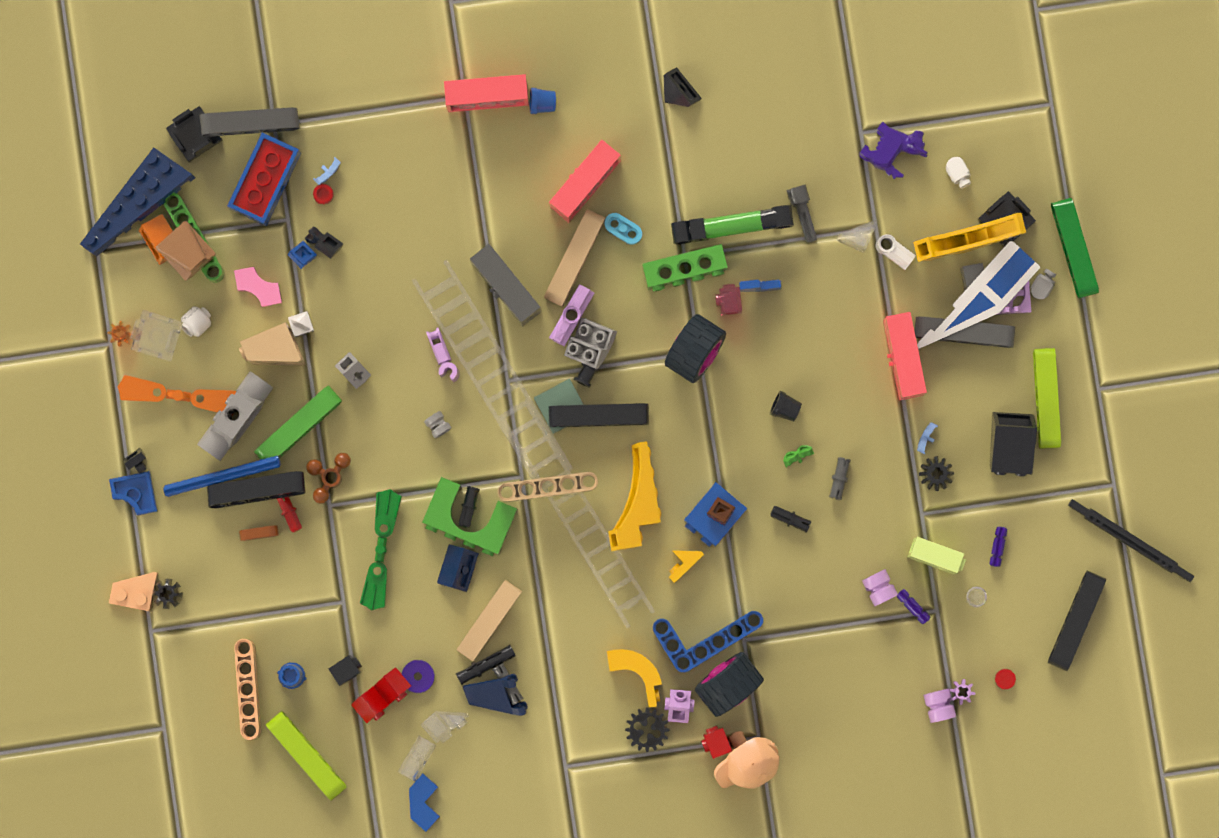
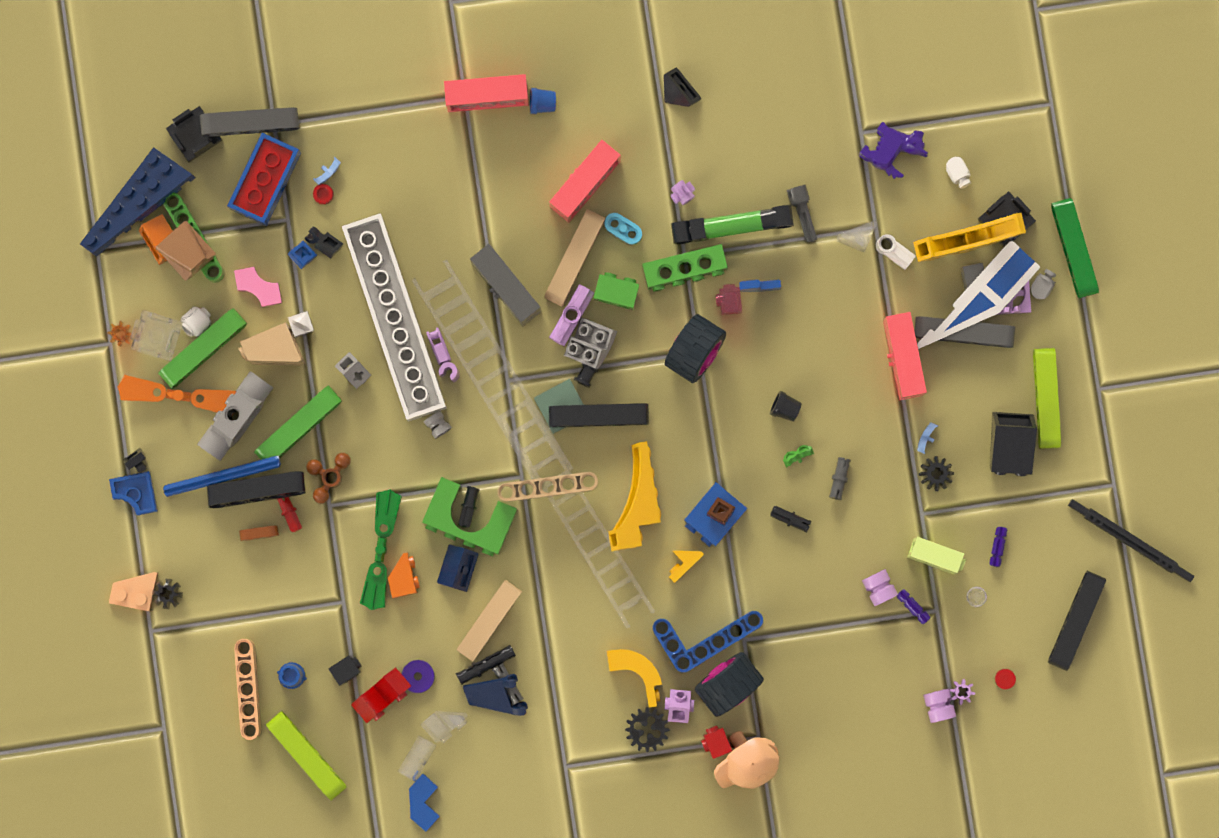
(202, 348): none -> bright green beam
(394, 317): none -> white brick
(402, 578): none -> orange slope
(616, 291): none -> bright green brick
(682, 192): none -> lavender gear

